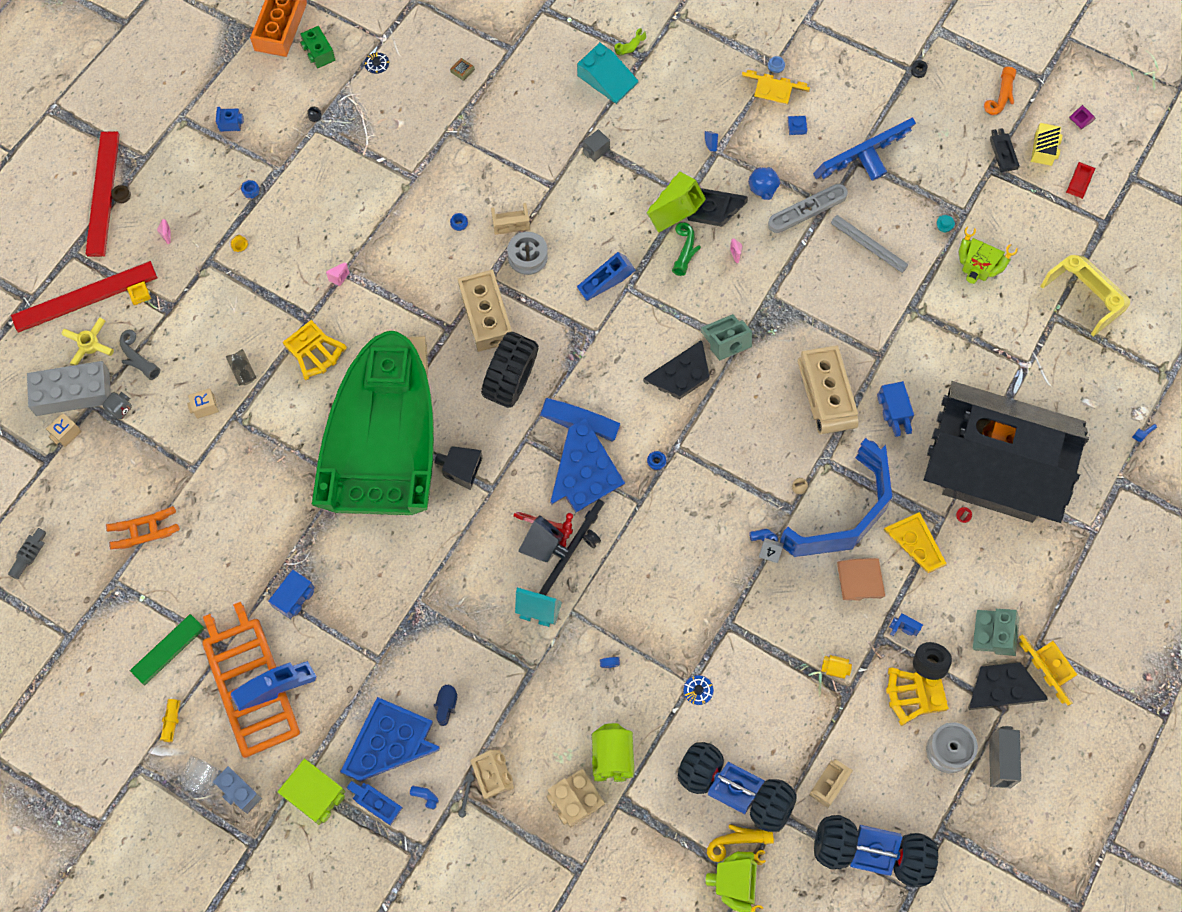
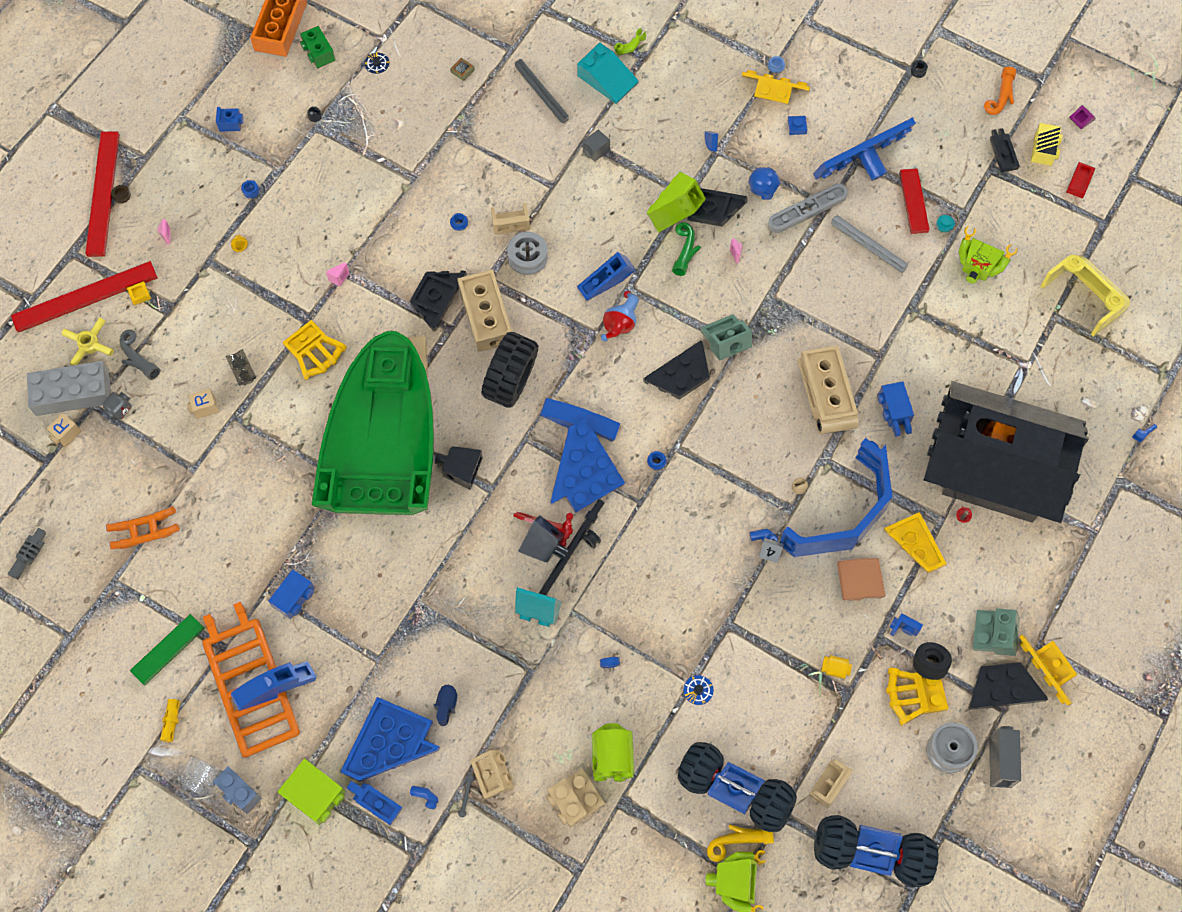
(435, 295): none -> black wing
(540, 89): none -> dark grey axle
(620, 318): none -> red piece
(914, 201): none -> red tile

